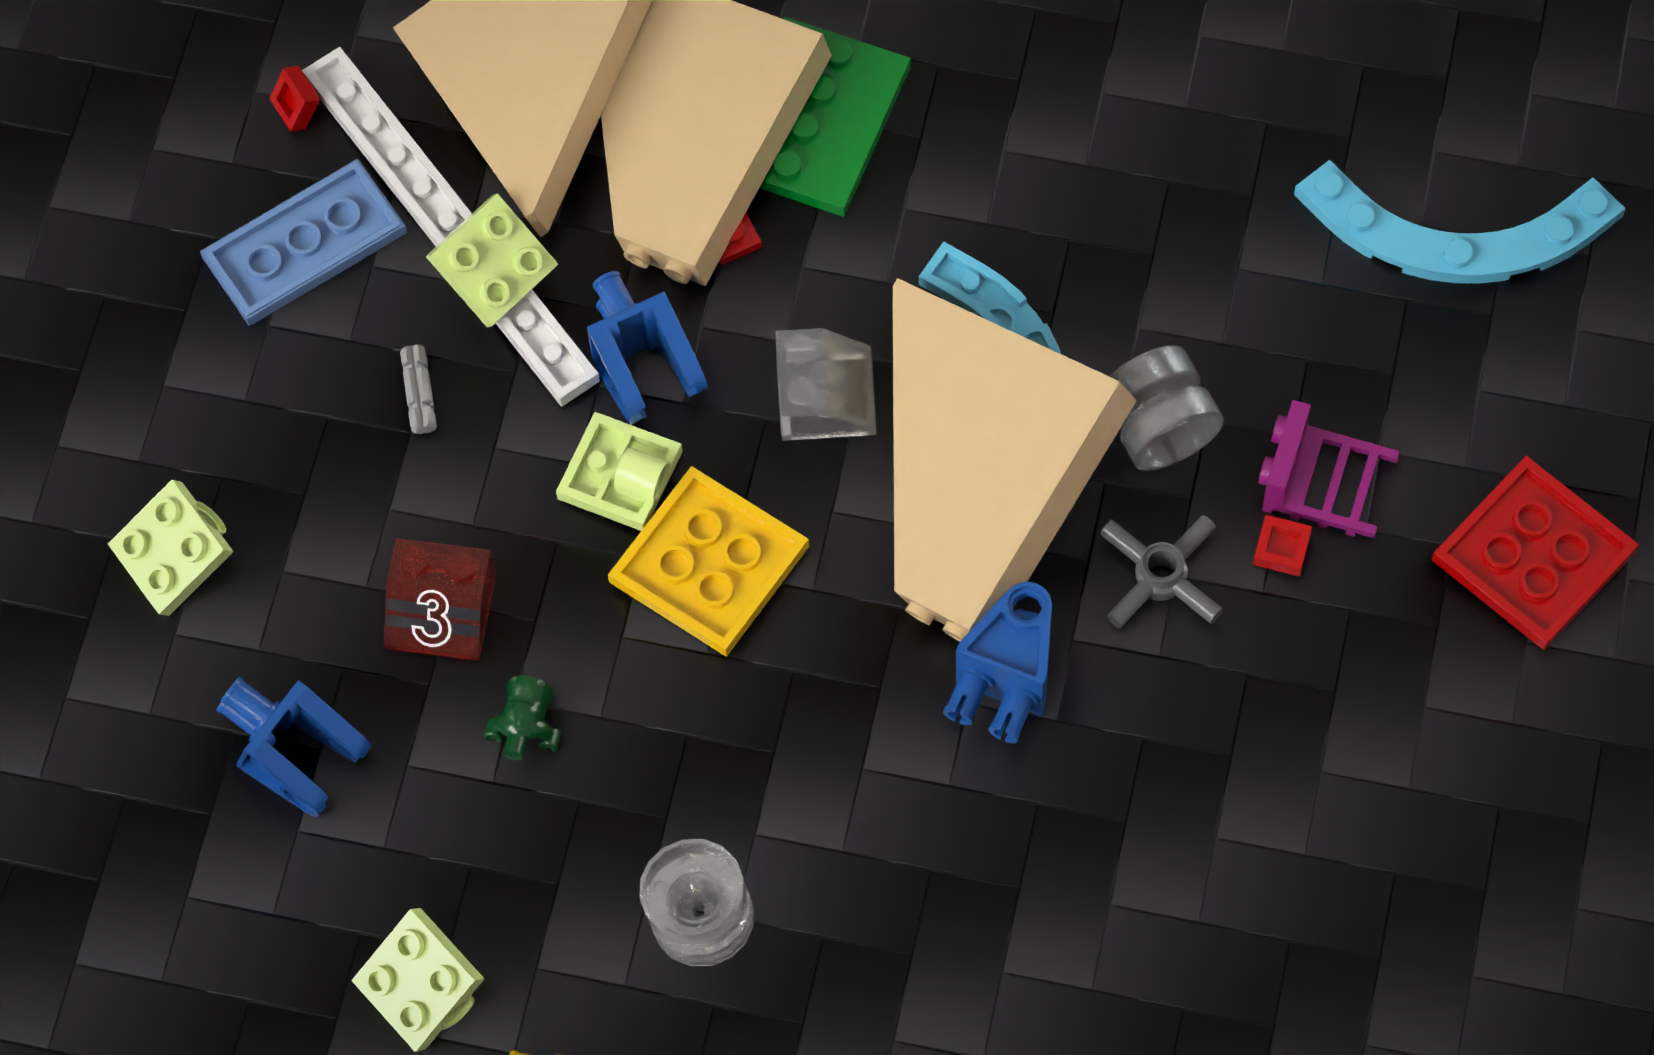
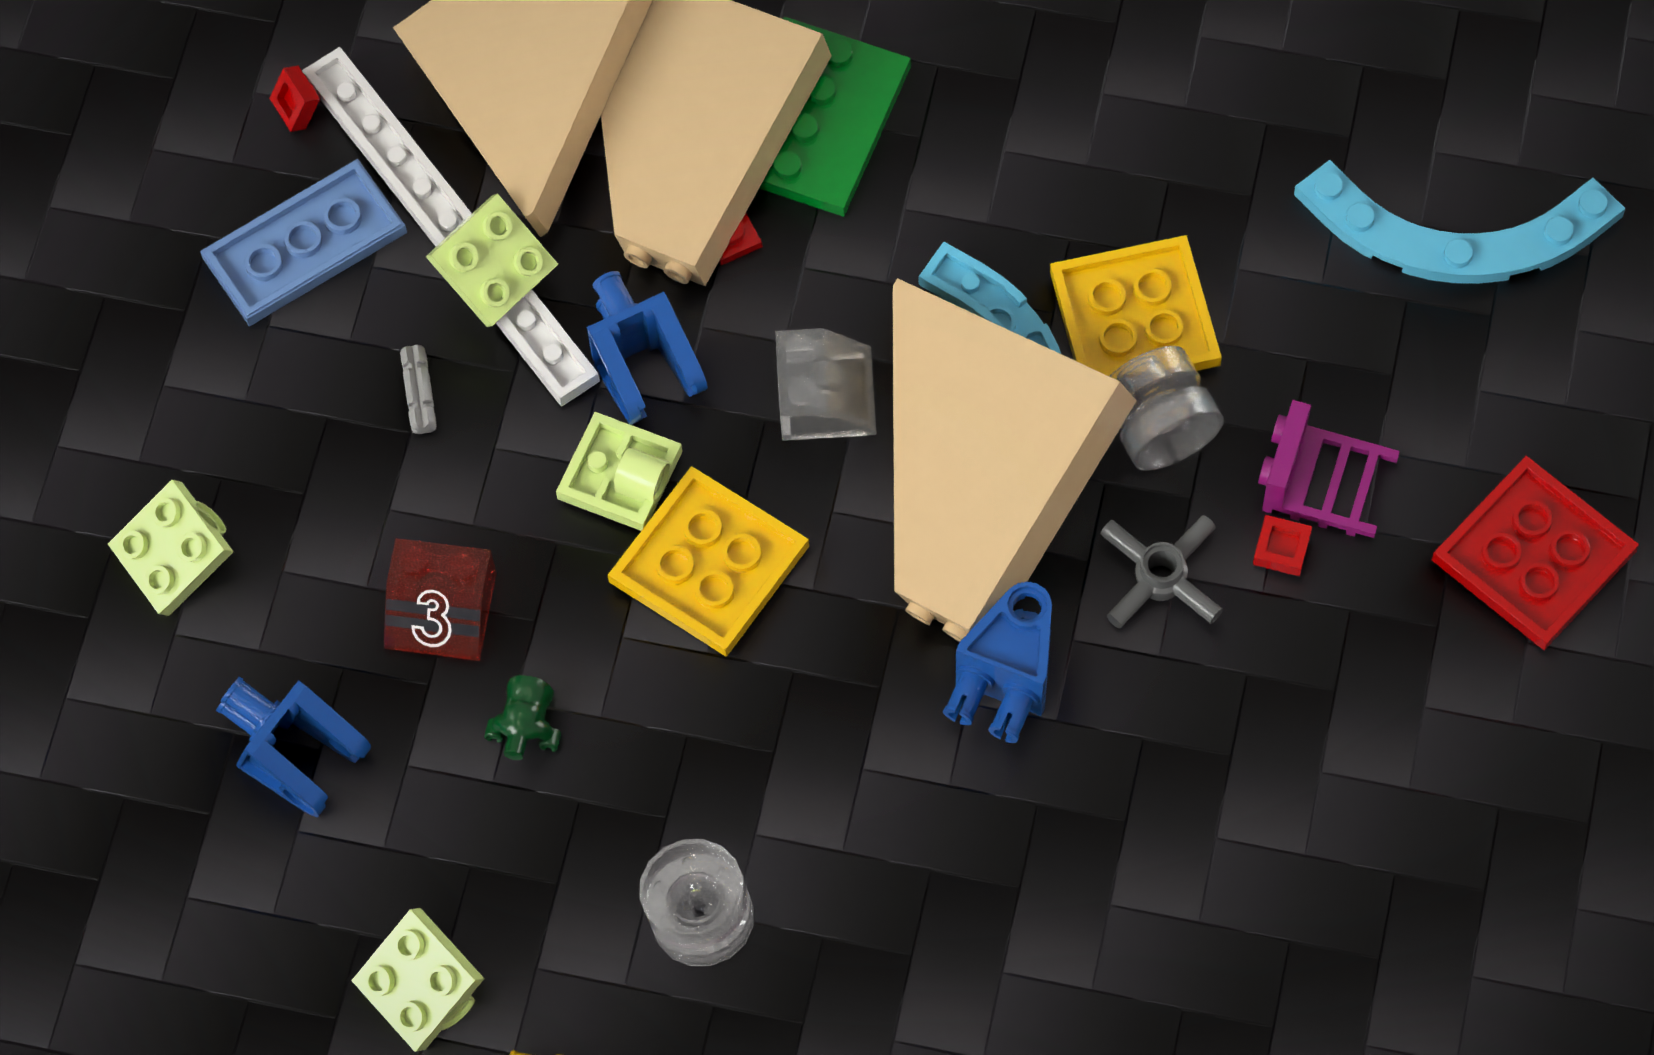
(1134, 303): none -> yellow plate

